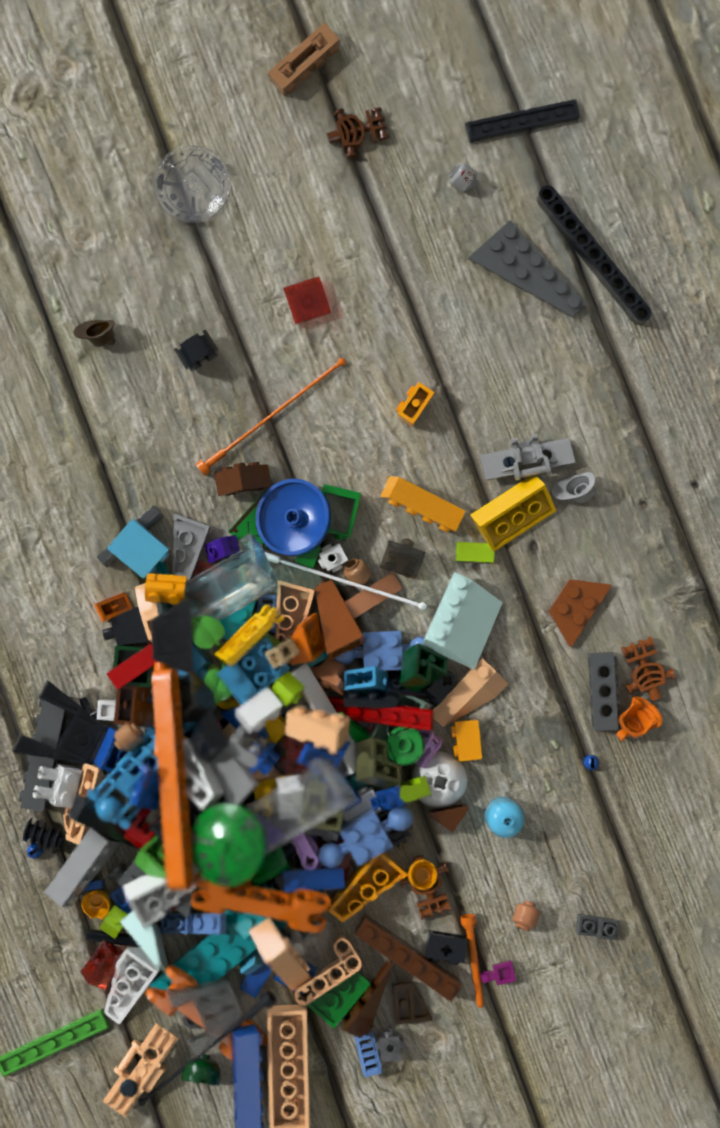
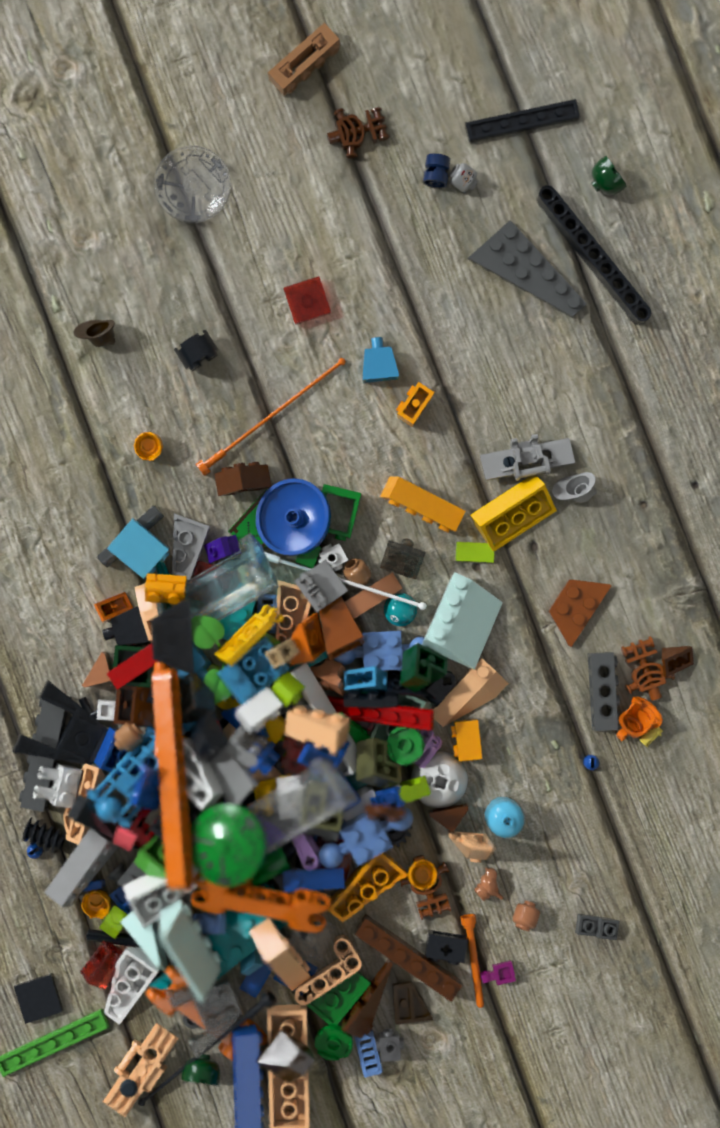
(38, 998): none -> black tile
(98, 672): none -> nougat slope
(124, 839): none -> coral slope
(148, 446): none -> light orange hair
(189, 948): none -> light aqua slope
(286, 1057): none -> slope
(320, 585): none -> light grey hinge
(333, 1042): none -> green tile
(379, 363): none -> dark azure torso
(392, 814): none -> reddish brown plate
(399, 612): none -> teal helmet
(436, 167): none -> dark blue wheel
(473, 845): none -> light nougat wedge
(488, 885): none -> nougat animal
(607, 178): none -> dark green cylinder
(650, 736): none -> light yellow pin
(676, 659): none -> reddish brown slope

